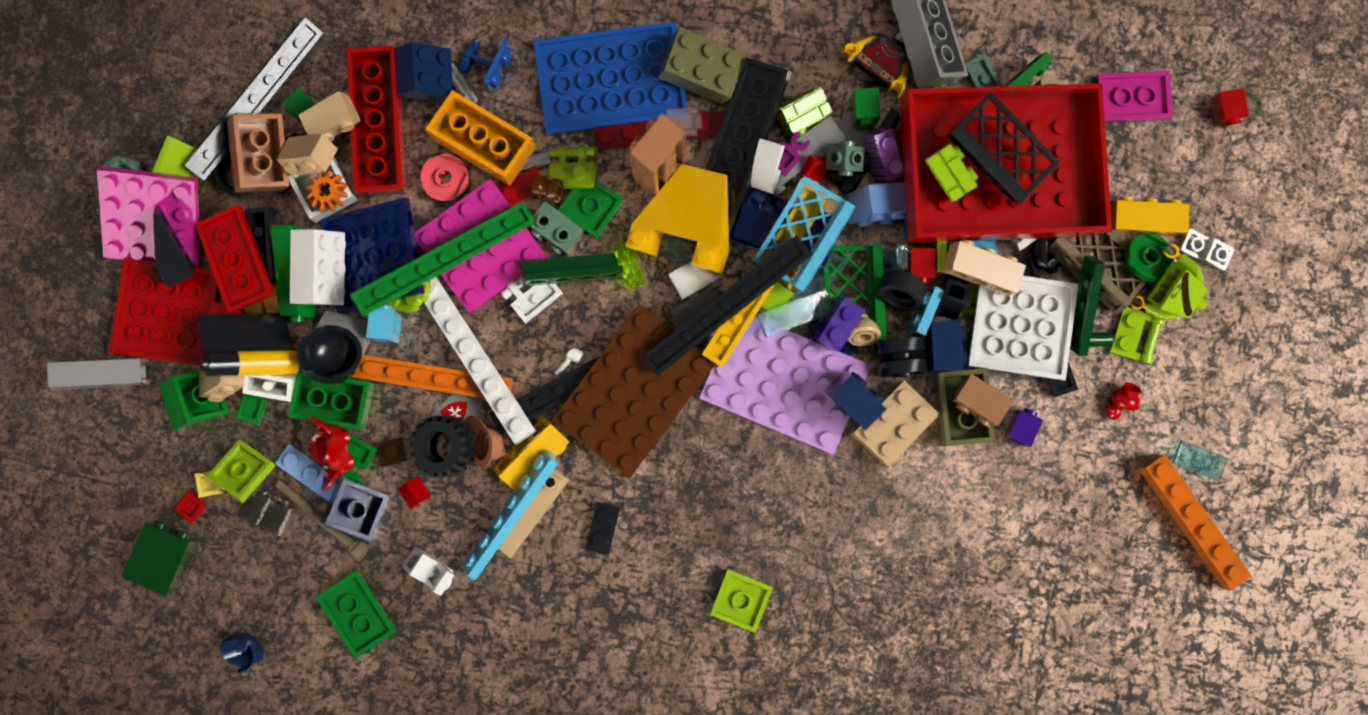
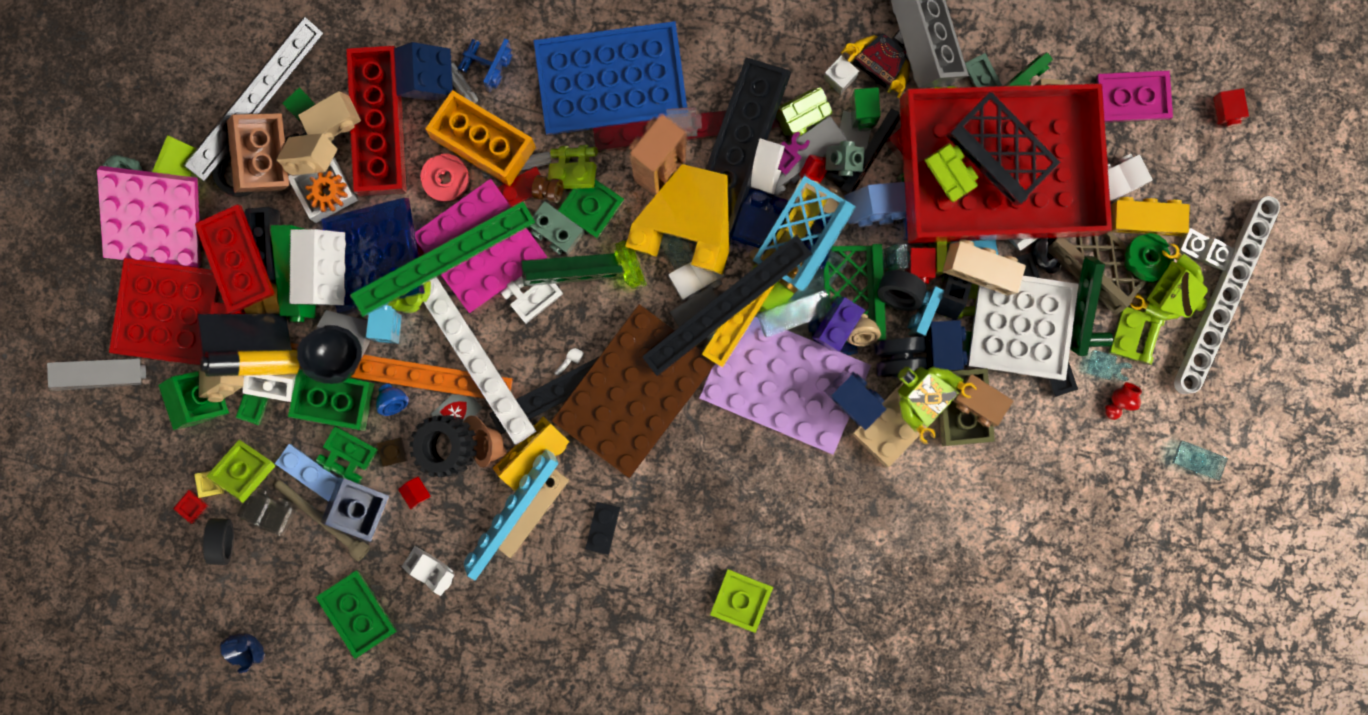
(158, 558): dark green brick -> none
(171, 258): black slope -> none
(218, 541): none -> black tyre
(330, 450): red brick -> none
(390, 400): none -> blue brick
(702, 66): olive brick -> none
(840, 75): none -> white brick
(884, 154): medium lavender brick -> none
(927, 395): none -> torso
(1024, 427): dark purple brick -> none
(1104, 365): none -> clear light blue plate
(1127, 176): none -> white brick
(1194, 522): orange brick -> none
(1235, 287): none -> white beam

